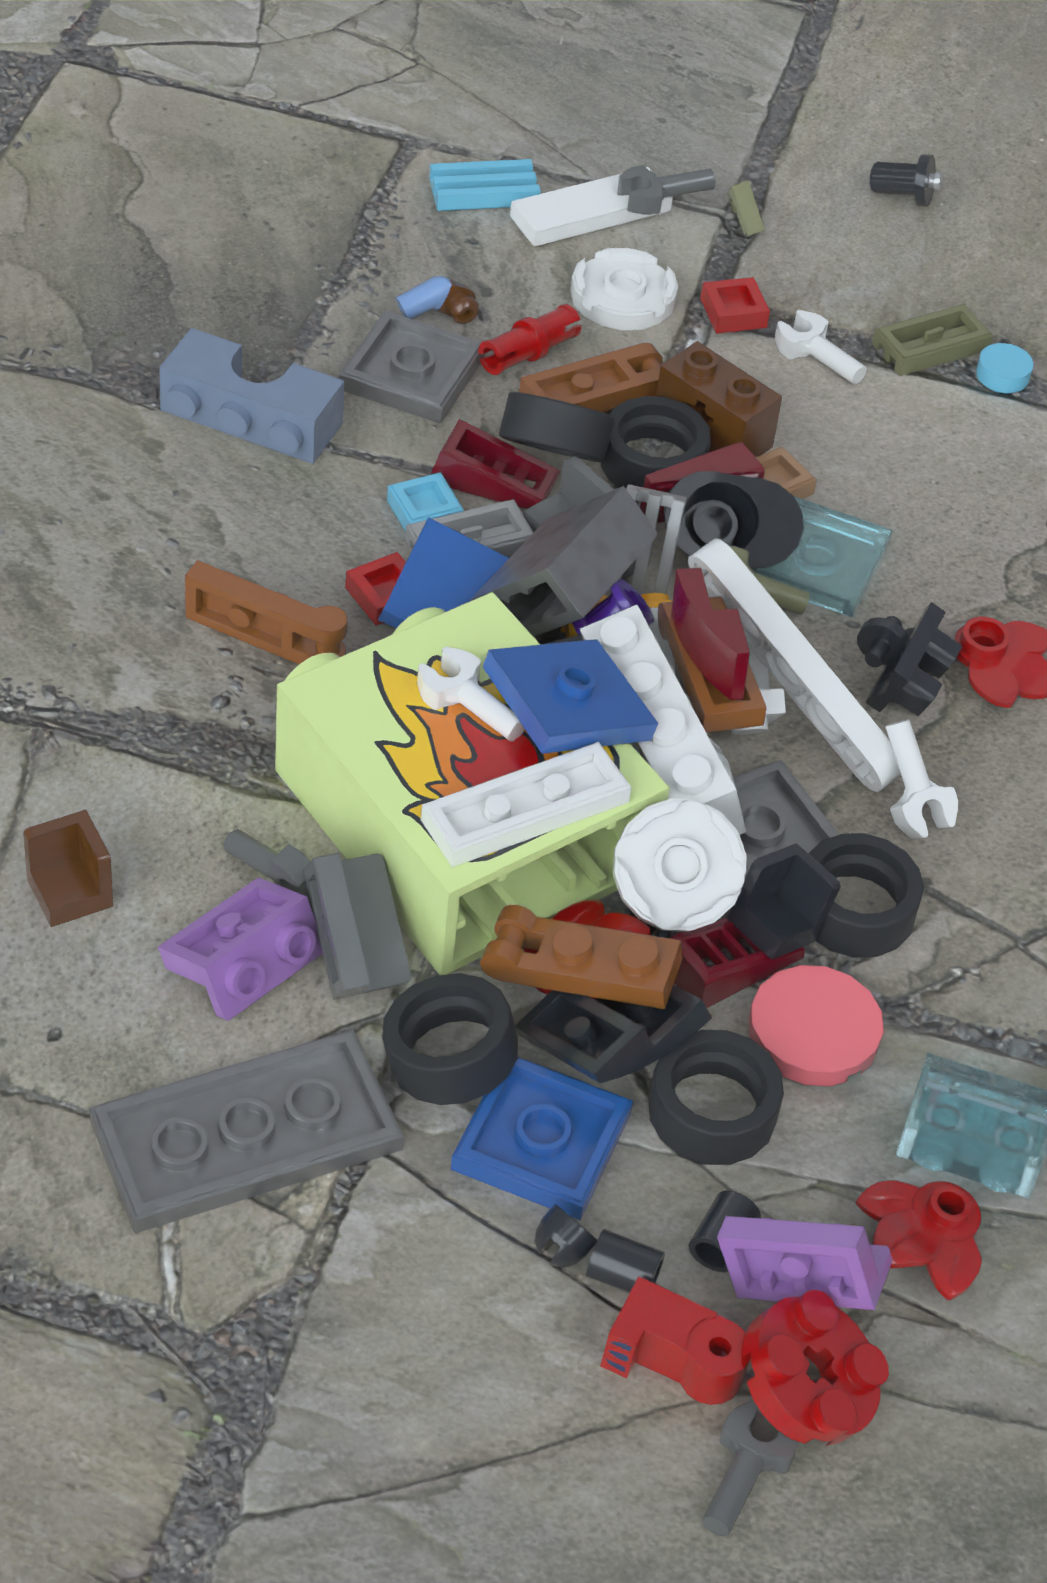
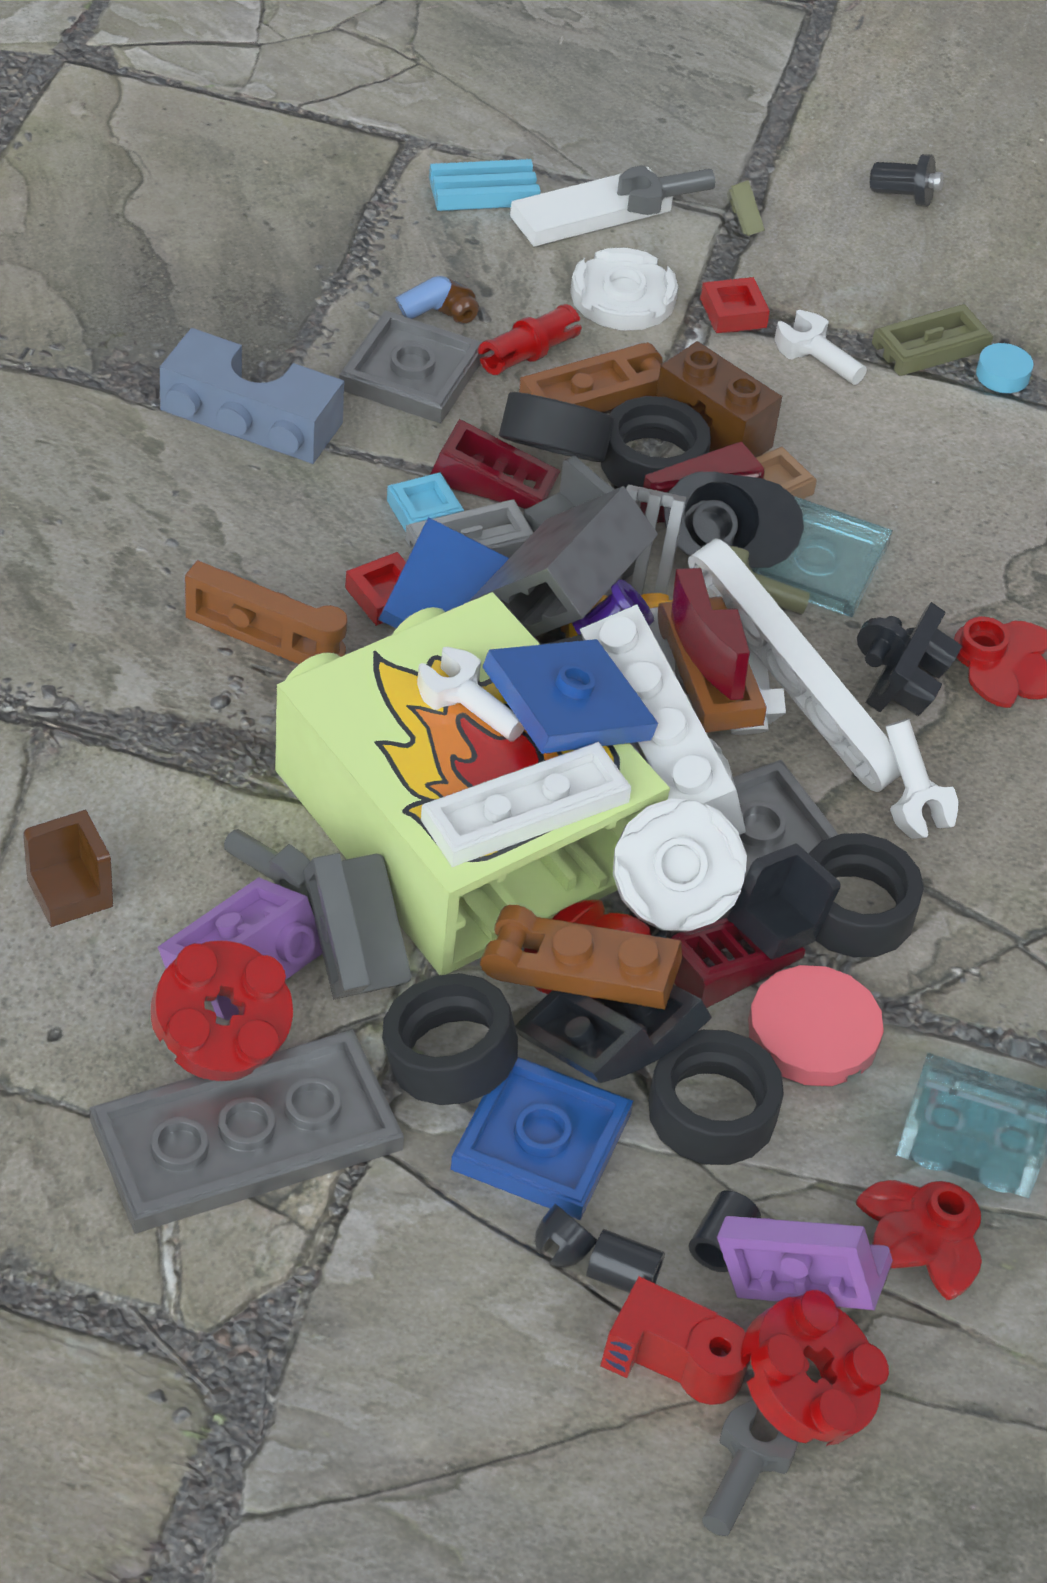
(191, 1032): none -> red plate

